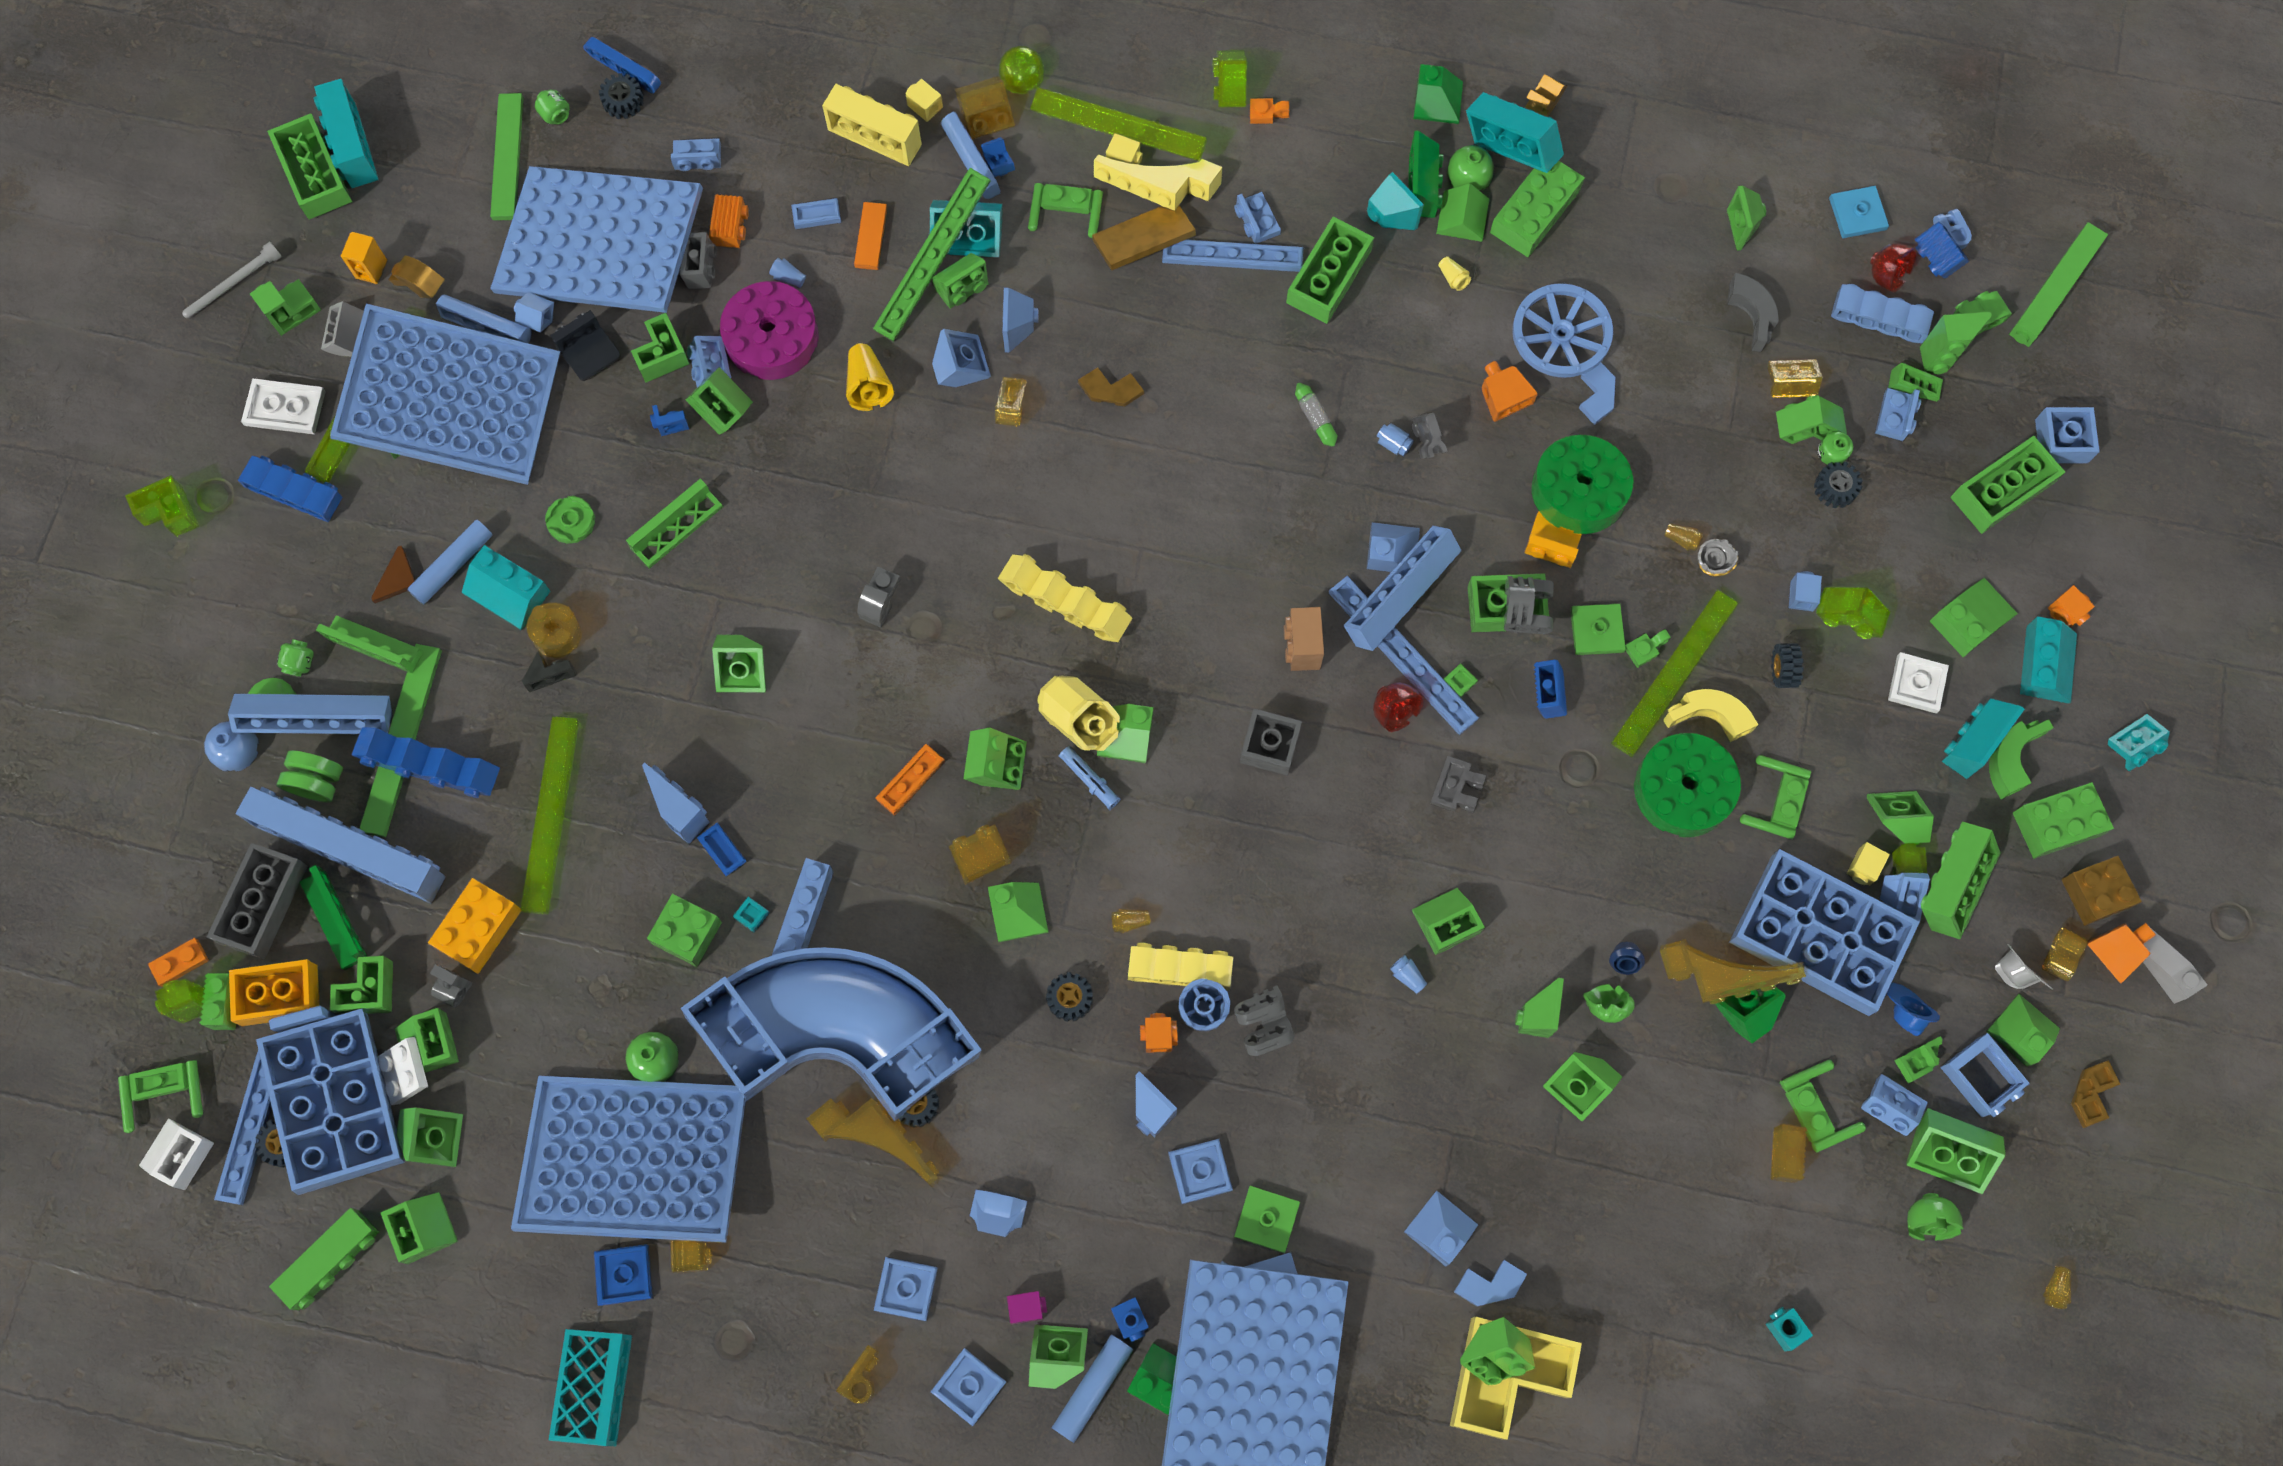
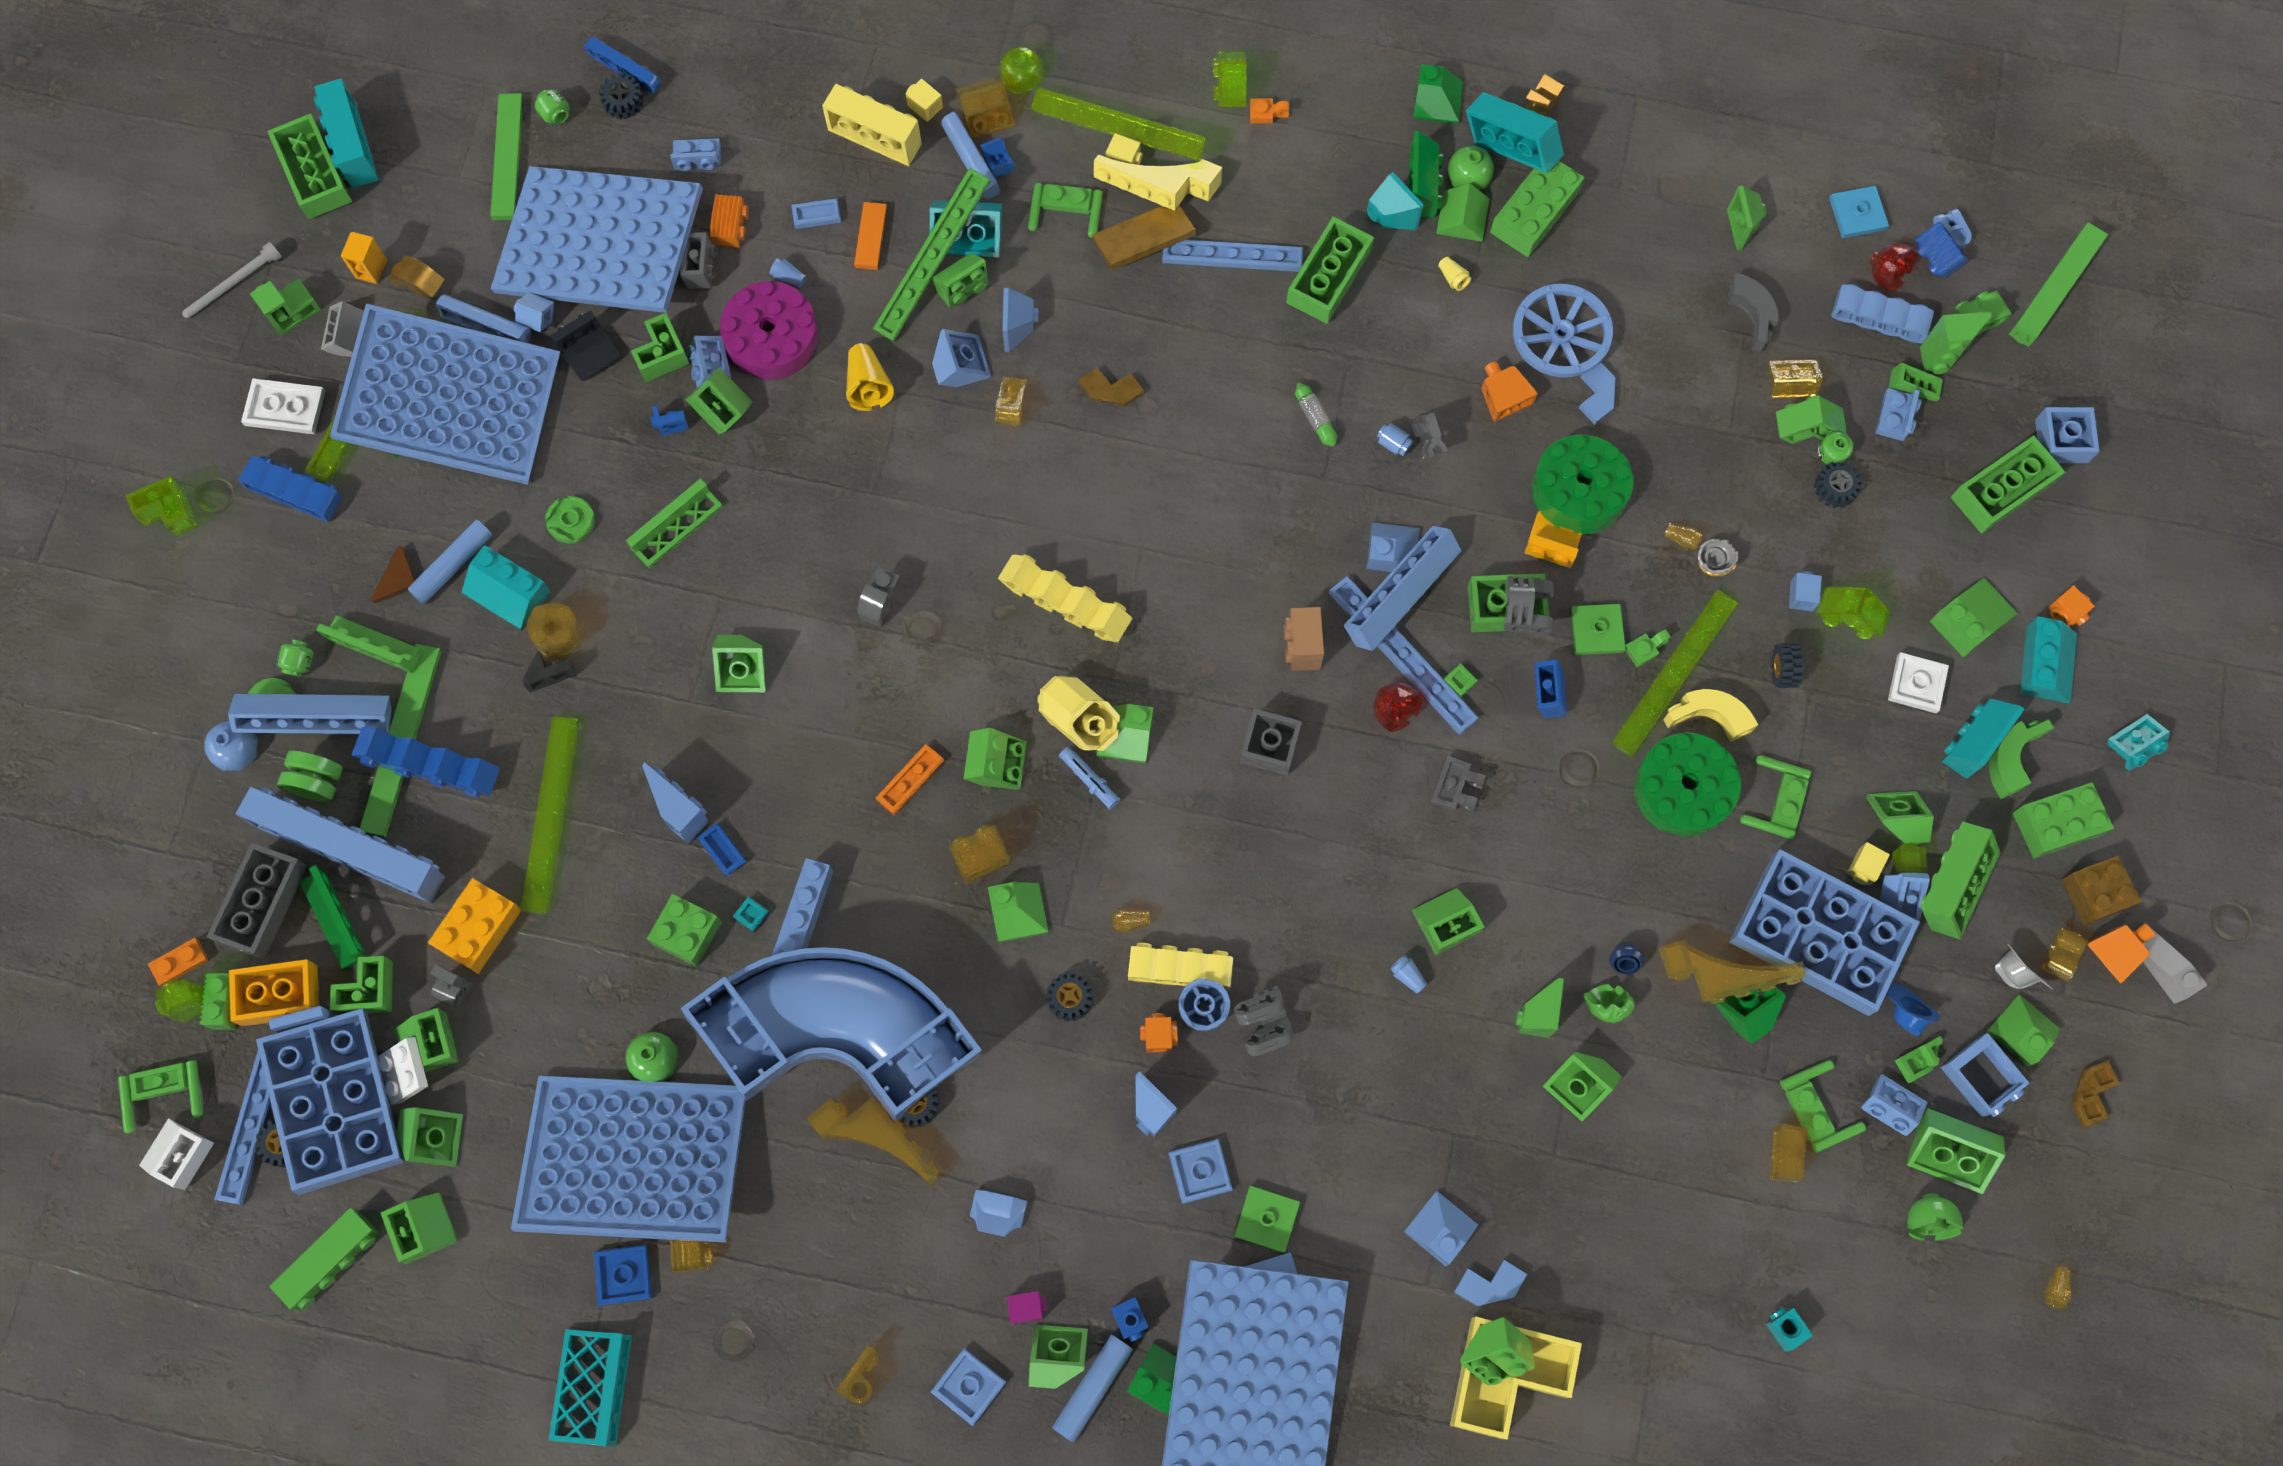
(905, 1289): medium blue tile -> none
(1257, 216): medium blue bracket -> none

